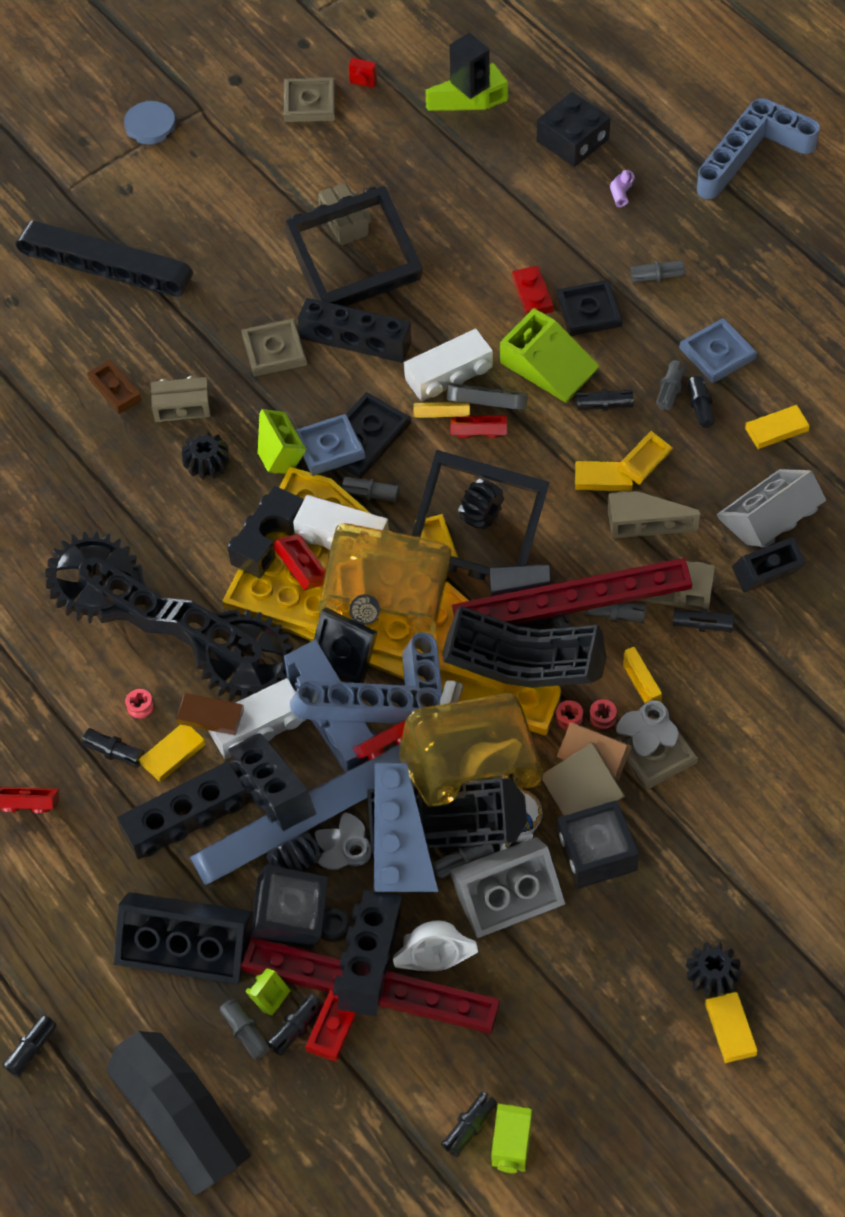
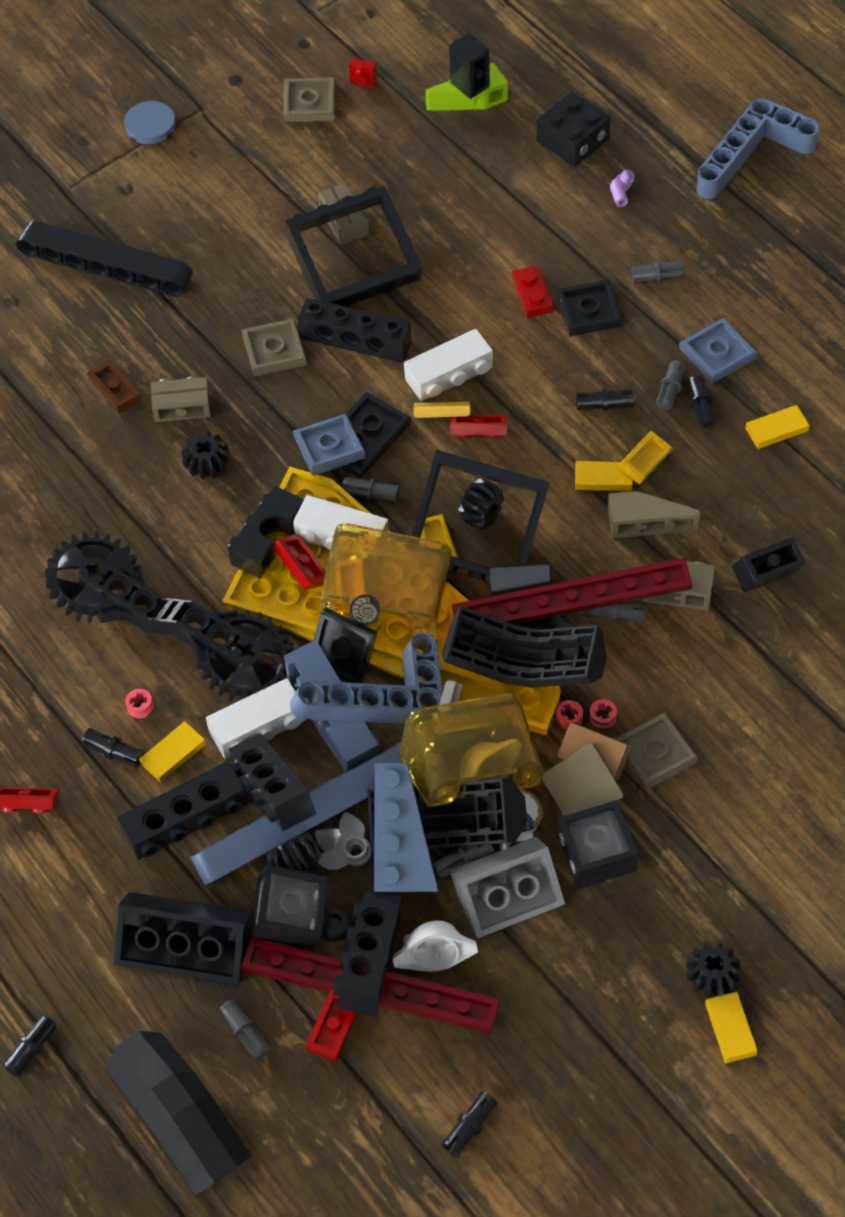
(210, 714): reddish brown tile -> none
(268, 991): lime tile -> none
(278, 442): lime slope -> none
(295, 1024): black pin -> none
(375, 745): red plate -> none
(487, 396): dark grey beam -> none
(511, 1138): lime slope -> none
(547, 356): lime slope -> none
(641, 676): yellow tile -> none
(648, 732): light grey plate -> none
(724, 621): black pin -> none
(773, 506): light grey slope -> none

